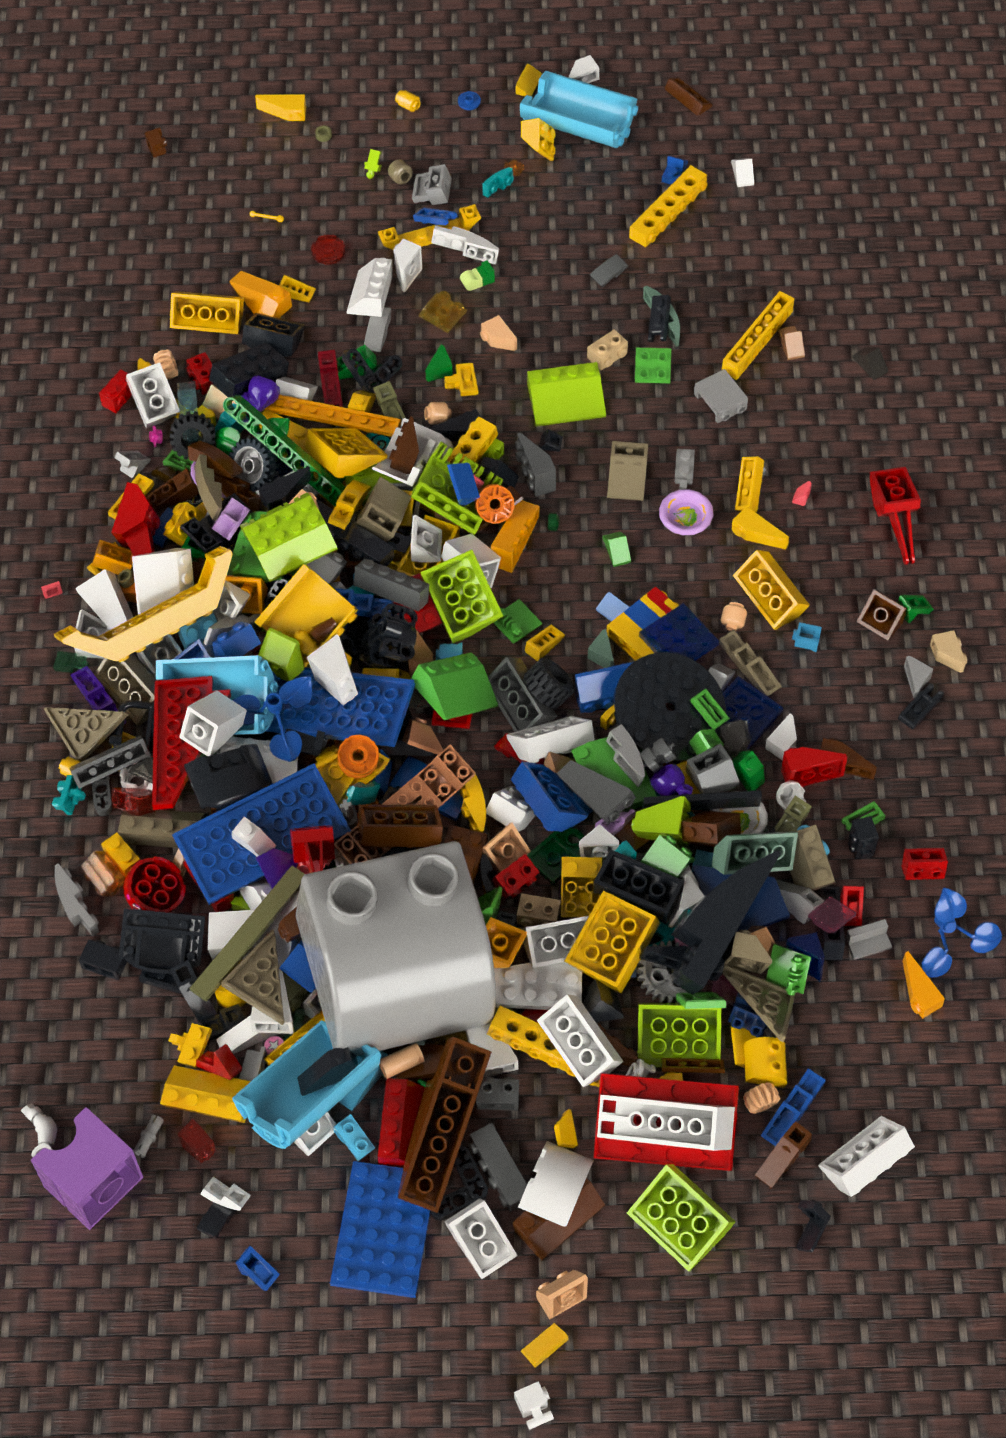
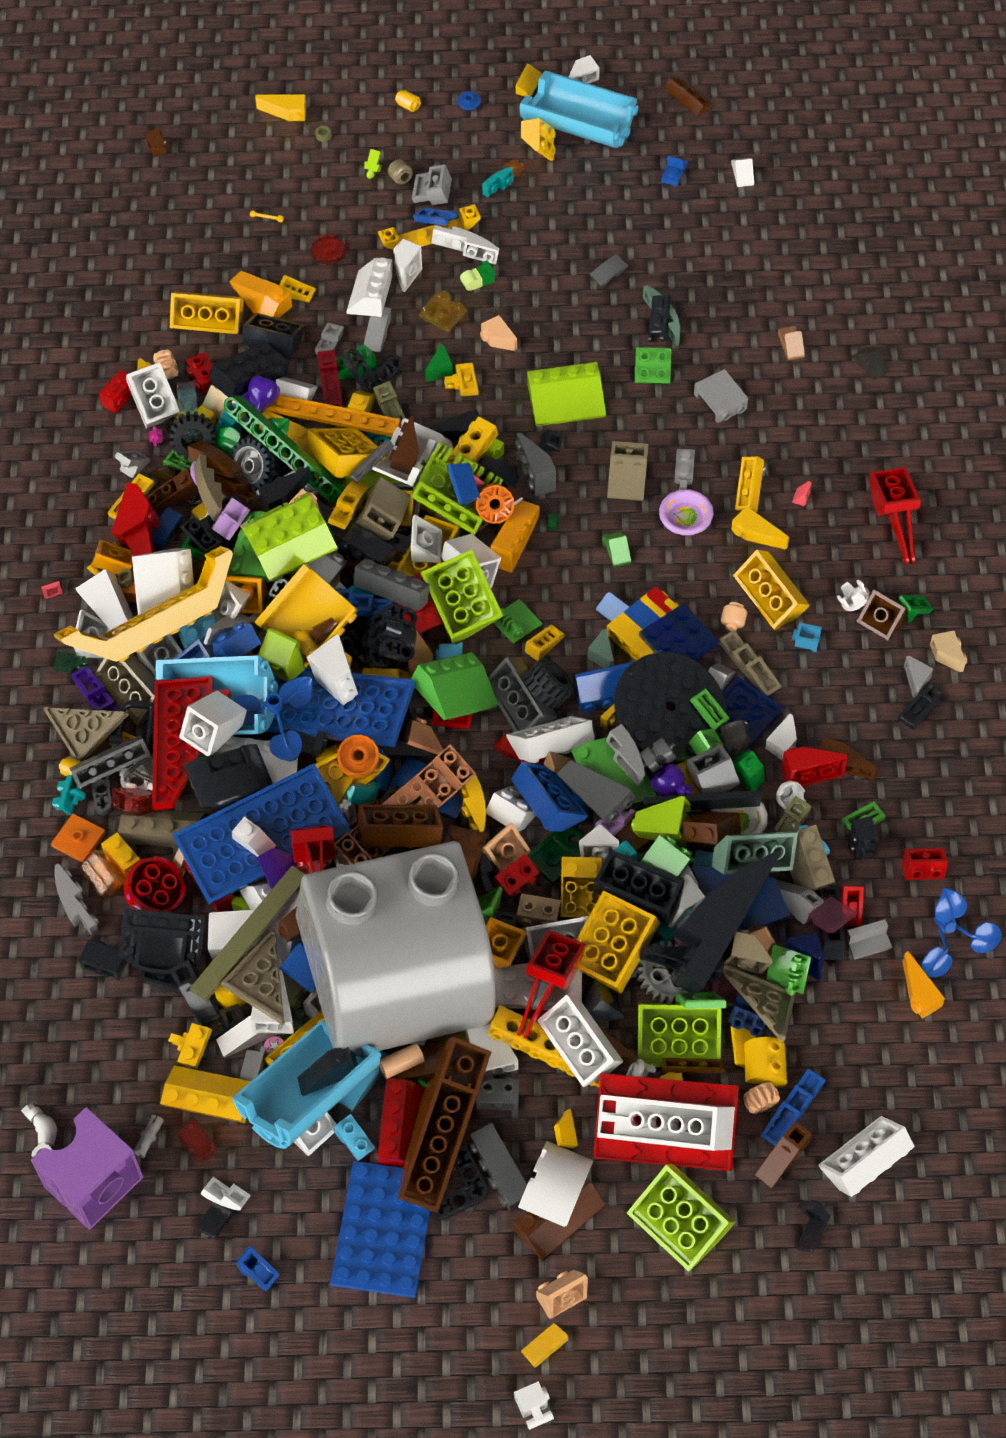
(78, 838): none -> orange plate
(181, 514): yellow brick -> none
(220, 1062): red slope -> none
(329, 338): none -> light grey slope
(372, 460): none -> flat silver axle
(437, 413): light nougat head -> none
(481, 1238): white slope -> none
(554, 965): none -> red slope
(607, 349): tan brick -> none
(668, 206): yellow brick -> none
(758, 335): yellow brick -> none
(857, 596): none -> white piece

